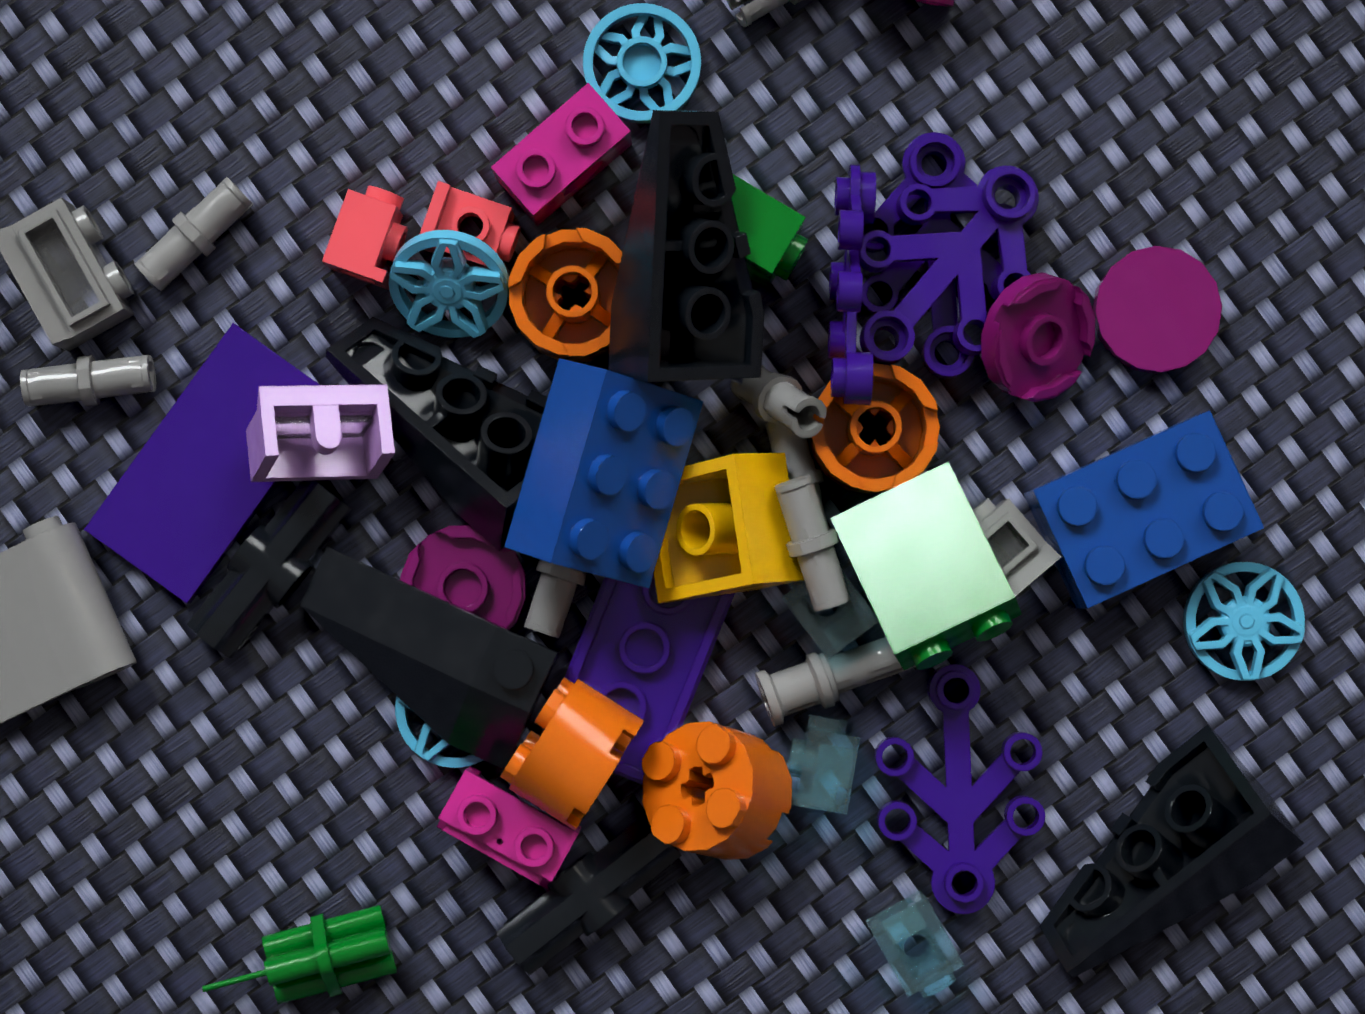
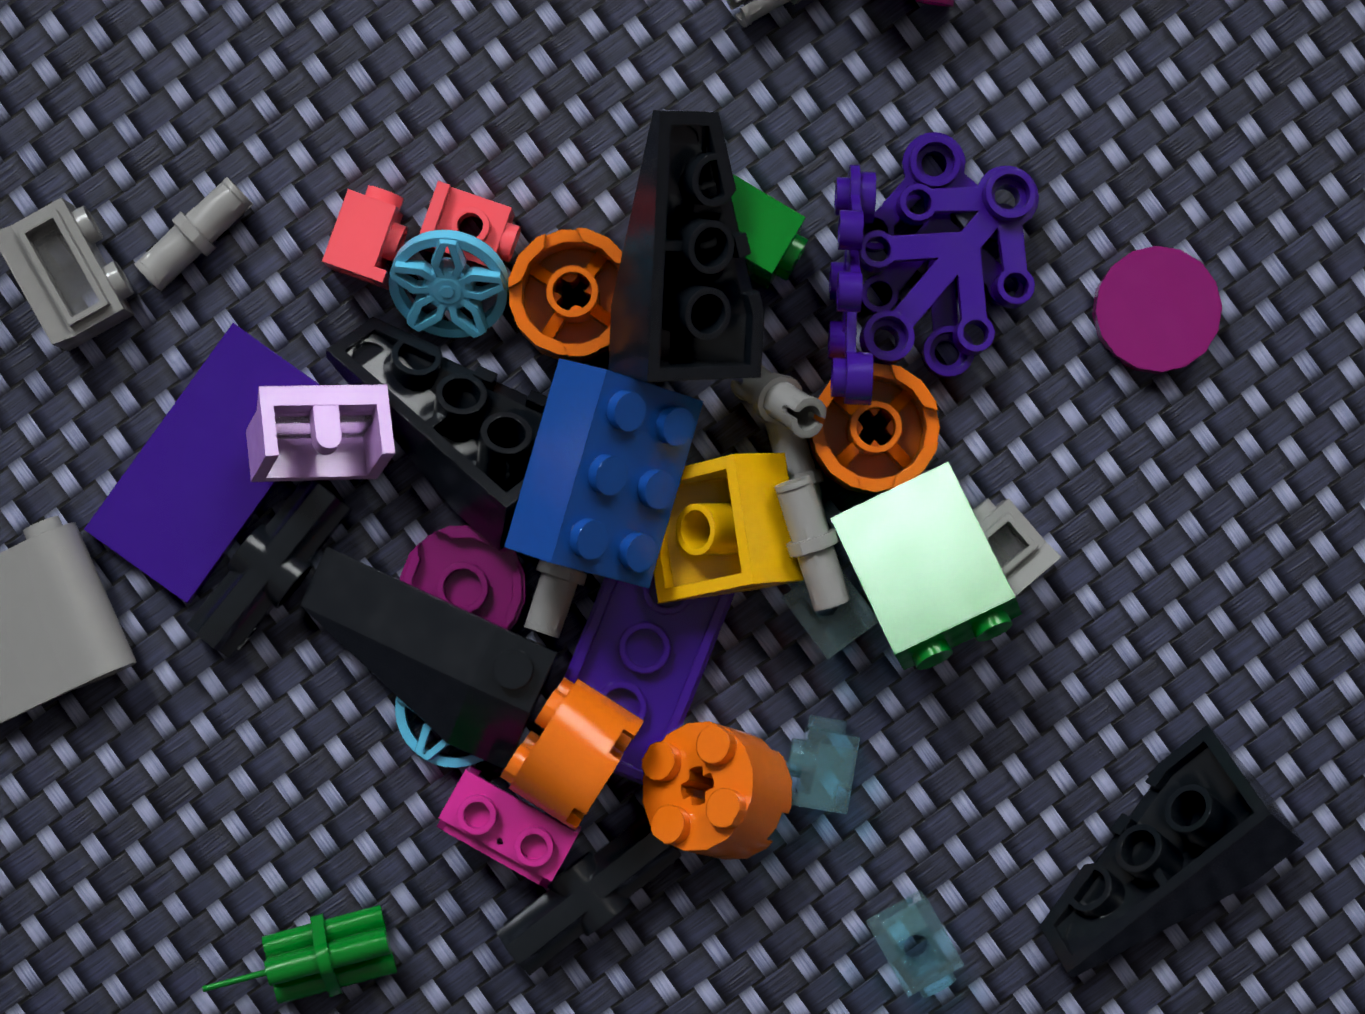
(88, 380): light grey pin -> none
(562, 154): dark pink brick -> none
(642, 60): medium azure wheel -> none
(823, 679): light grey pin -> none
(959, 799): dark purple plant -> none
(1037, 337): magenta tile -> none
(1144, 510): blue brick -> none
(1244, 621): medium azure wheel -> none

